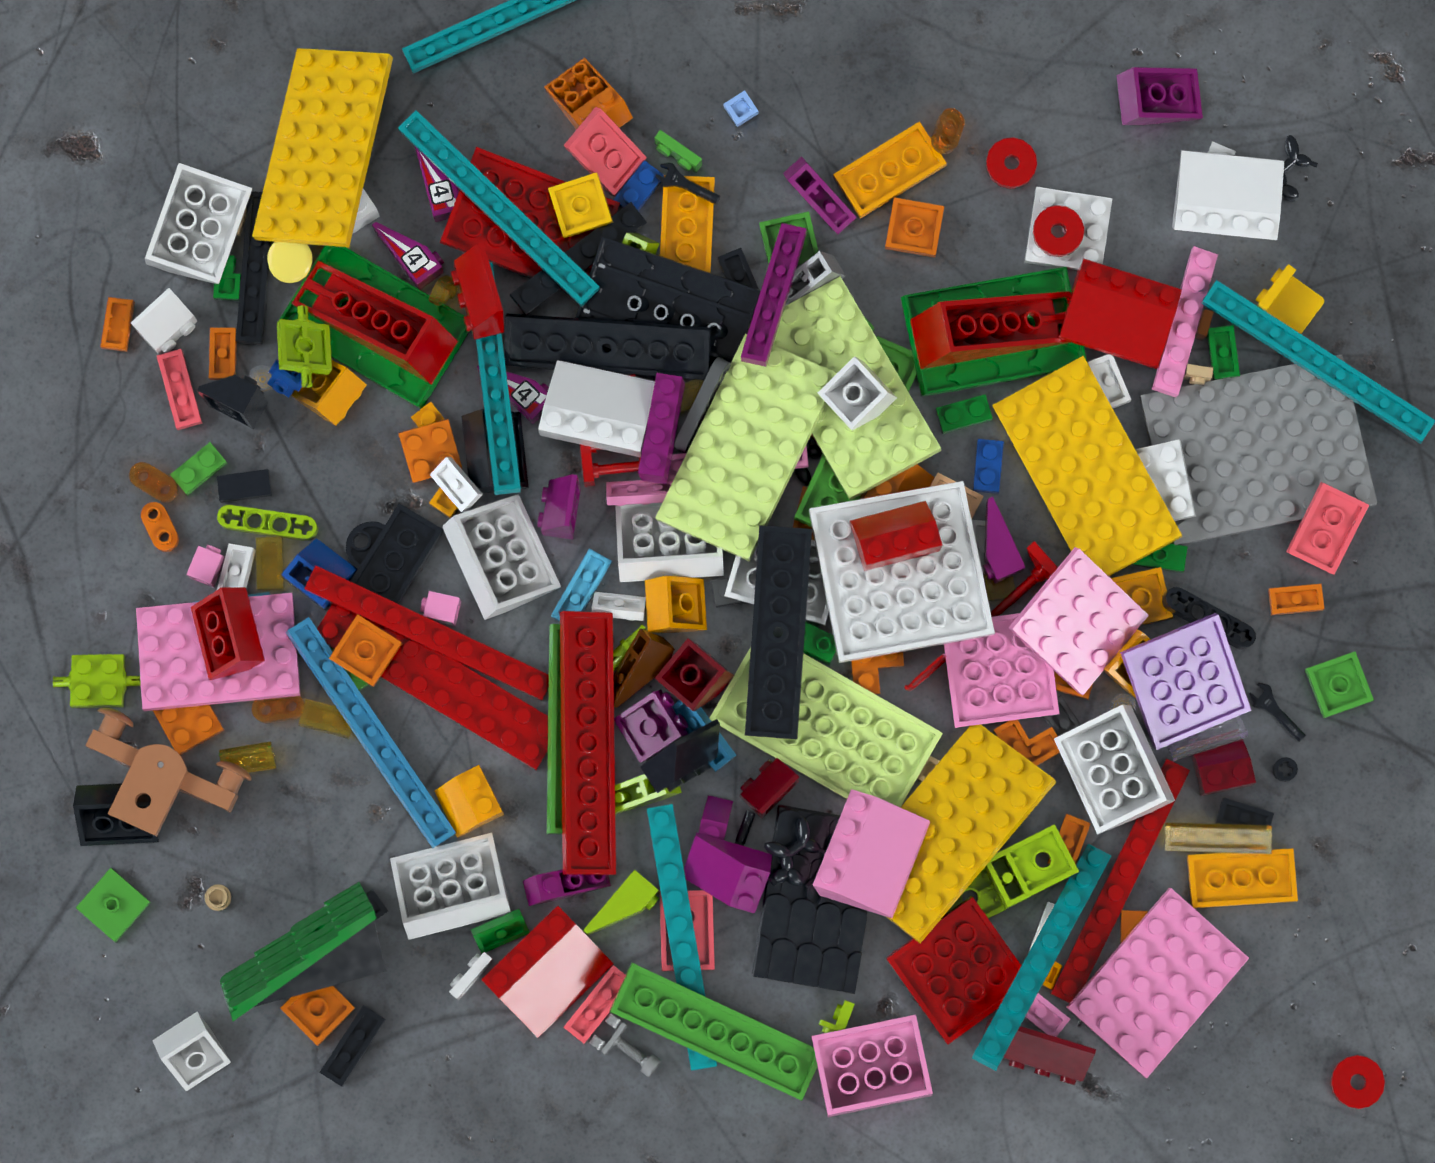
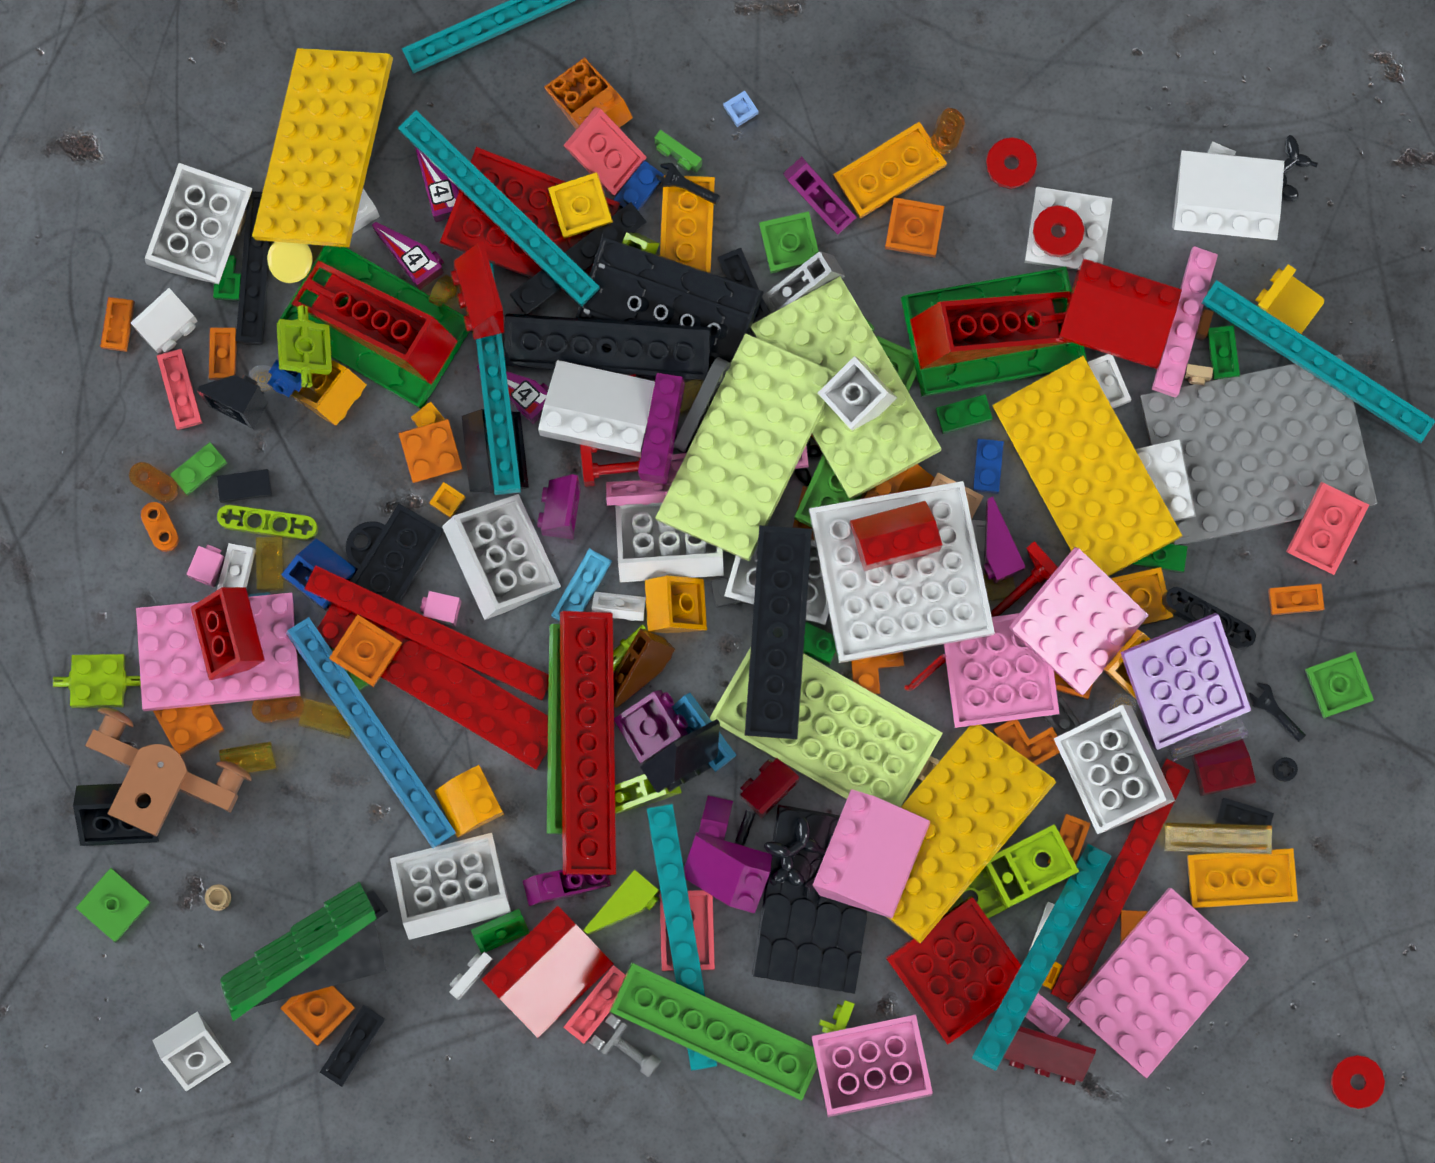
(456, 484): white plate -> none
(694, 675): dark red slope -> none
(773, 295): magenta plate -> none
(1159, 95): magenta slope -> none

